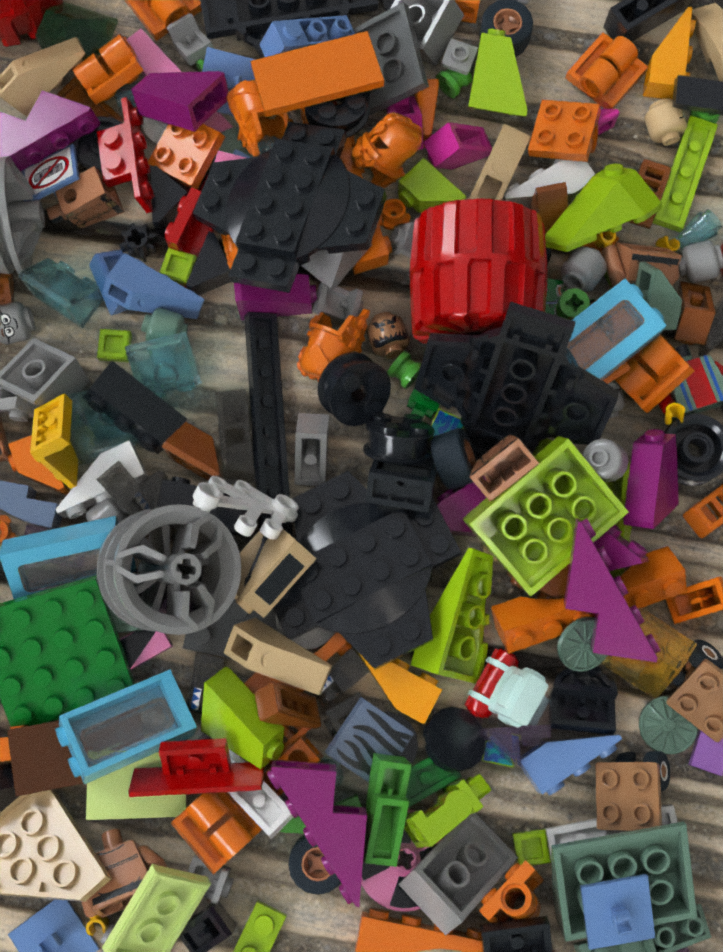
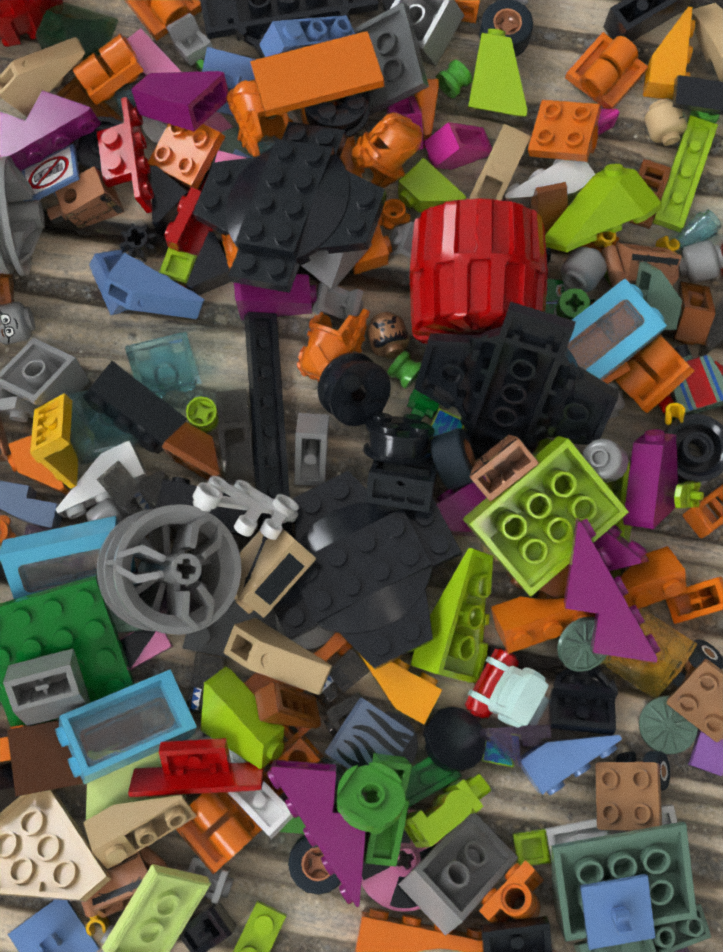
(45, 687): none -> light grey slope
(63, 290): clear light blue slope -> none
(112, 345): lime tile -> none
(133, 826): none -> tan slope
(162, 324): sand green head -> none
(200, 409): none -> lime wheel
(370, 816): none -> bright green plate
(460, 57): light grey bracket -> none
(688, 494): none -> lime piece

